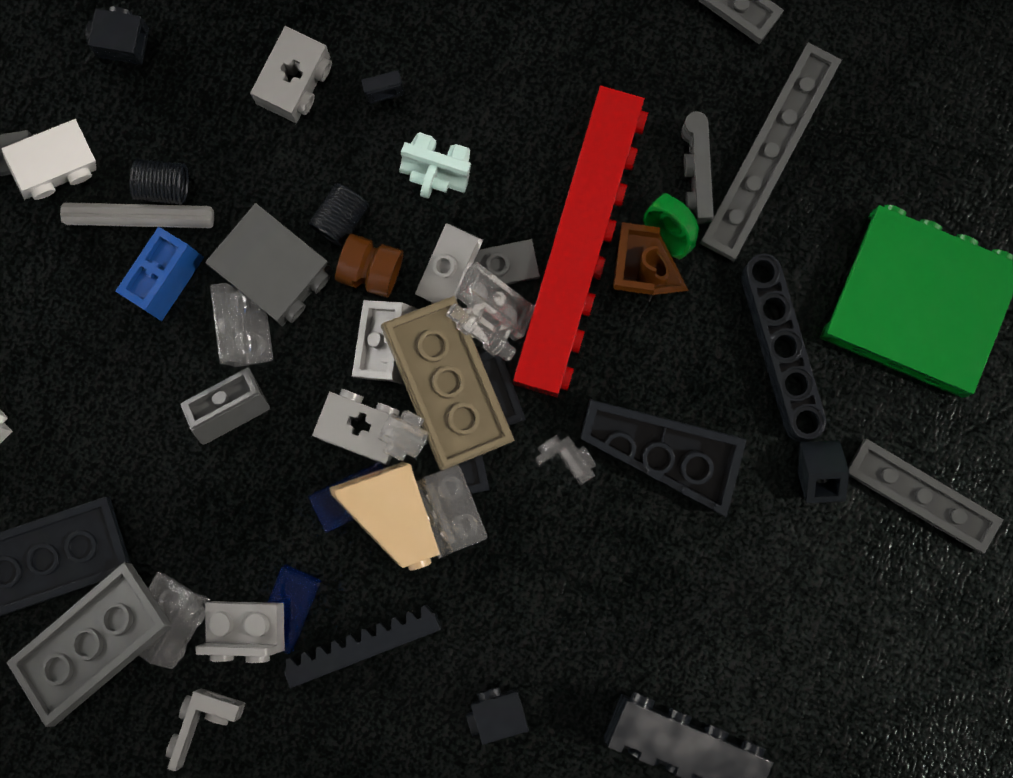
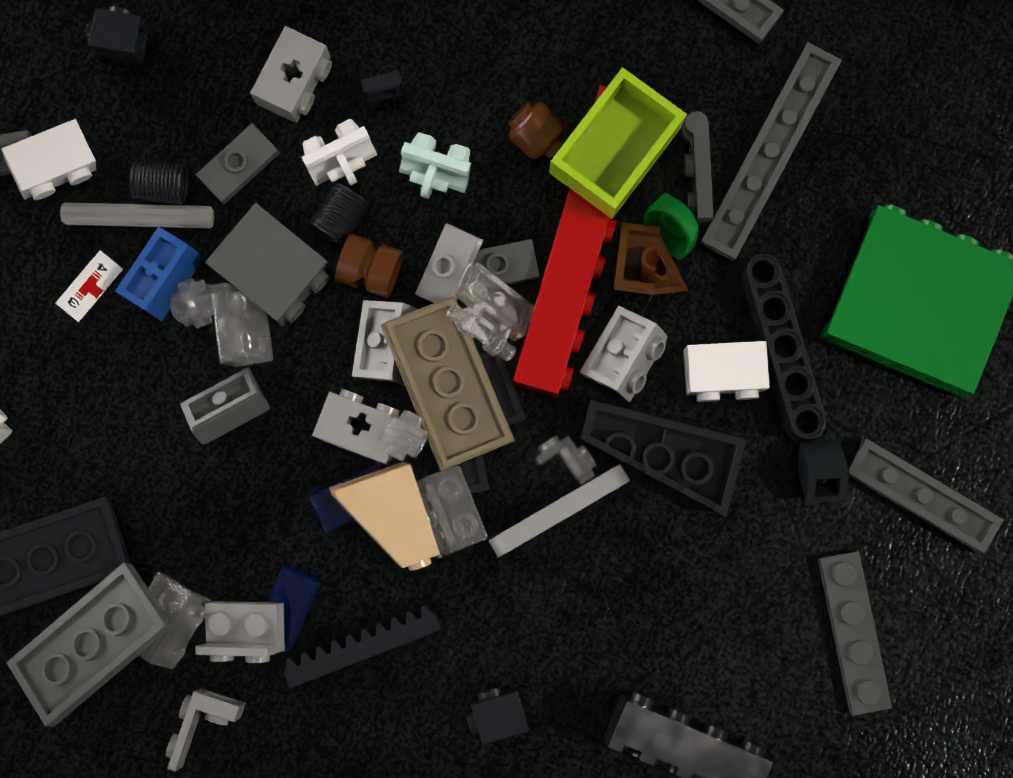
(89, 286): none -> white sticker
(192, 303): none -> clear gear
(237, 163): none -> dark grey plate
(340, 156): none -> white hips
(536, 130): none -> reddish brown head
(559, 510): none -> light grey beam
(617, 143): none -> lime piece
(625, 353): none -> light grey bracket
(726, 370): none -> white brick
(854, 633): none -> dark grey plate

